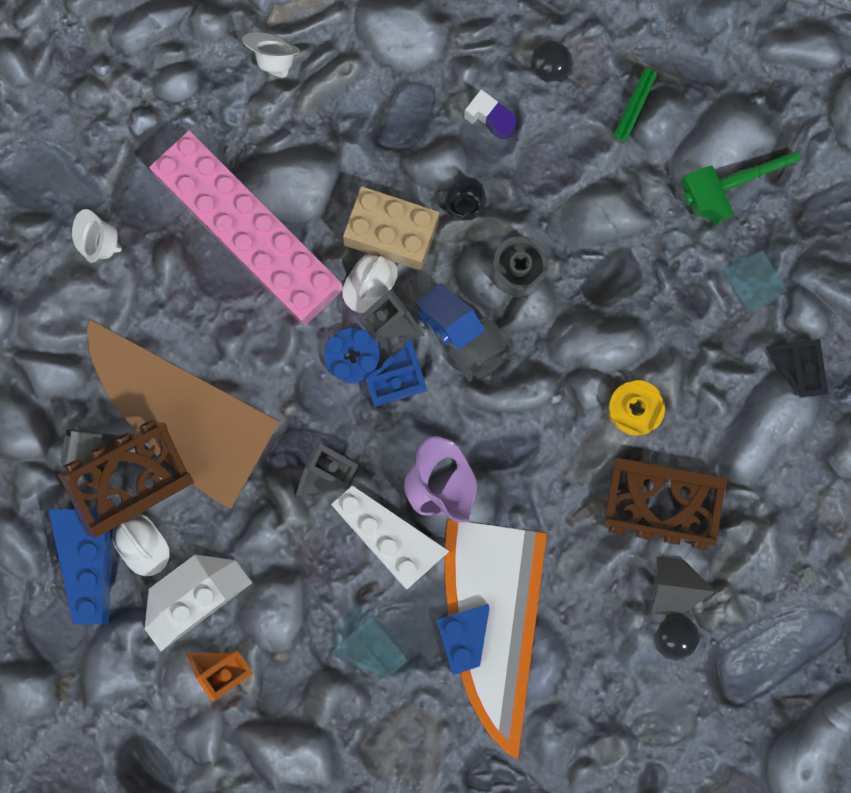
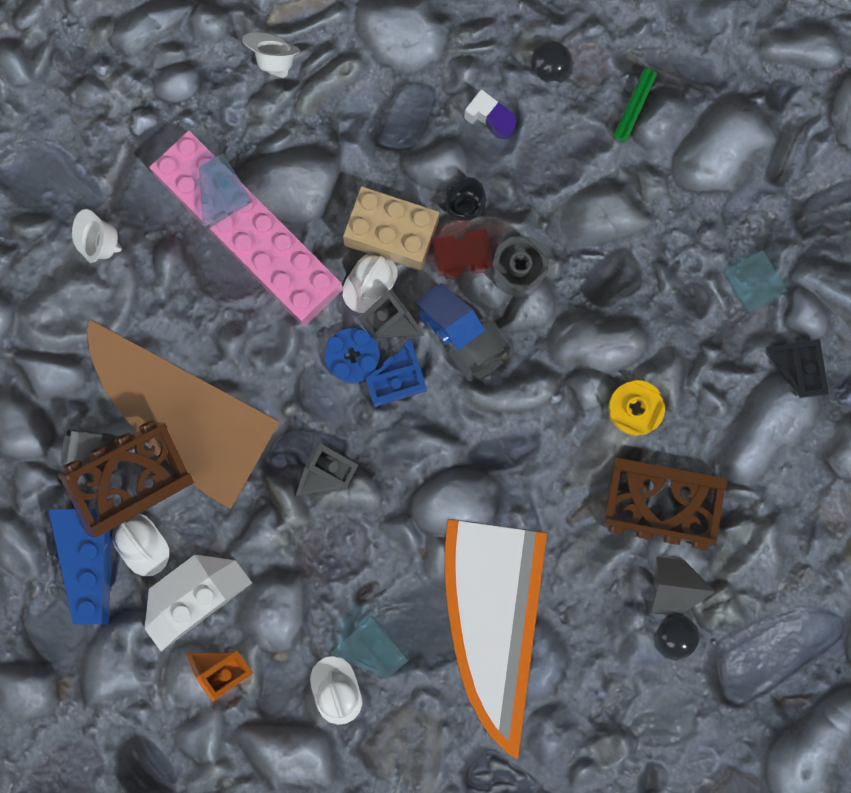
(220, 191): none -> clear light blue wing
(336, 690): none -> white piece
(392, 540): white wedge -> none
(459, 492): lavender piece -> none
(462, 255): none -> clear red brick
(464, 637): blue wing -> none
(707, 193): green piece -> none

